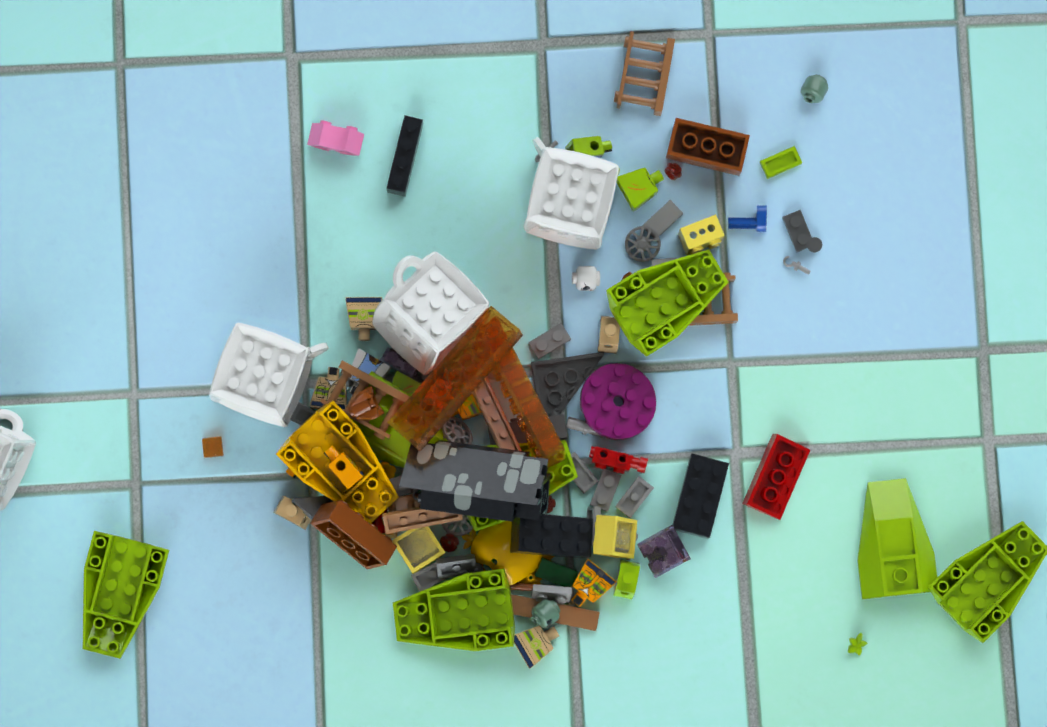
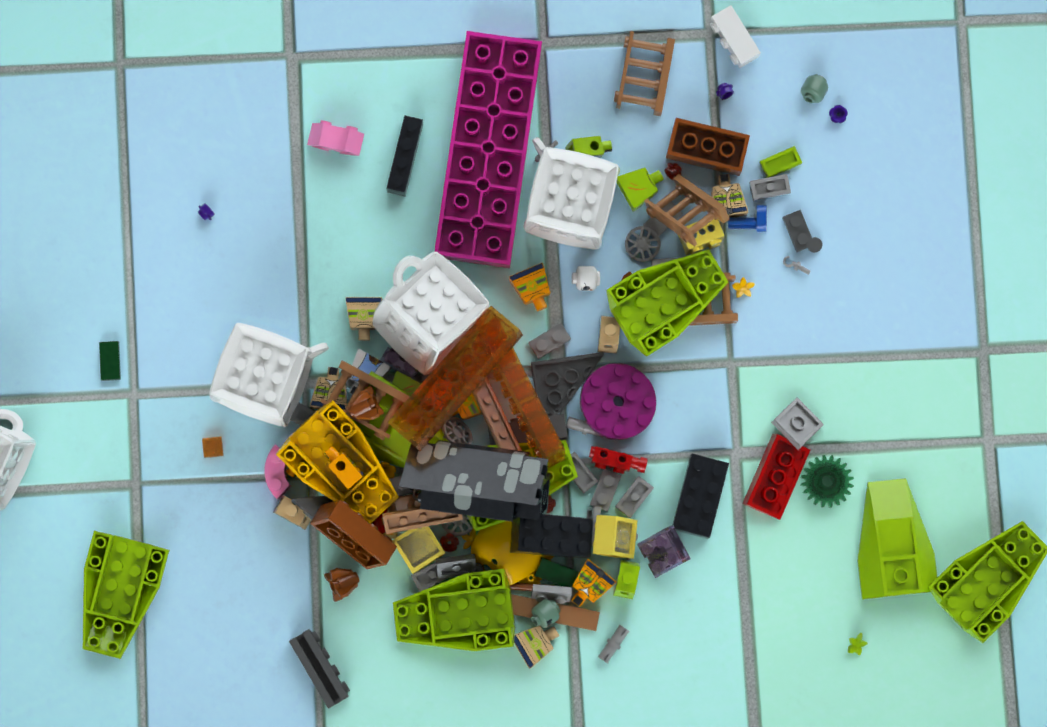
(110, 360): none -> dark green tile
(205, 212): none -> dark purple plate
(276, 474): none -> bright pink brick
(319, 669): none -> dark grey brick
(342, 582): none -> dark orange brick
(488, 149): none -> dark pink brick
(532, 286): none -> light orange torso
(613, 644): none -> light grey pin
(693, 195): none -> medium nougat fence
(724, 91): none -> dark purple plate
(730, 196): none -> torso
(734, 37): none -> white brick
(743, 287): none -> yellow plant
(770, 187): none -> light grey plate
(797, 423): none -> light grey tile
(835, 472): none -> clear green gear
(838, 109): none -> dark purple plate

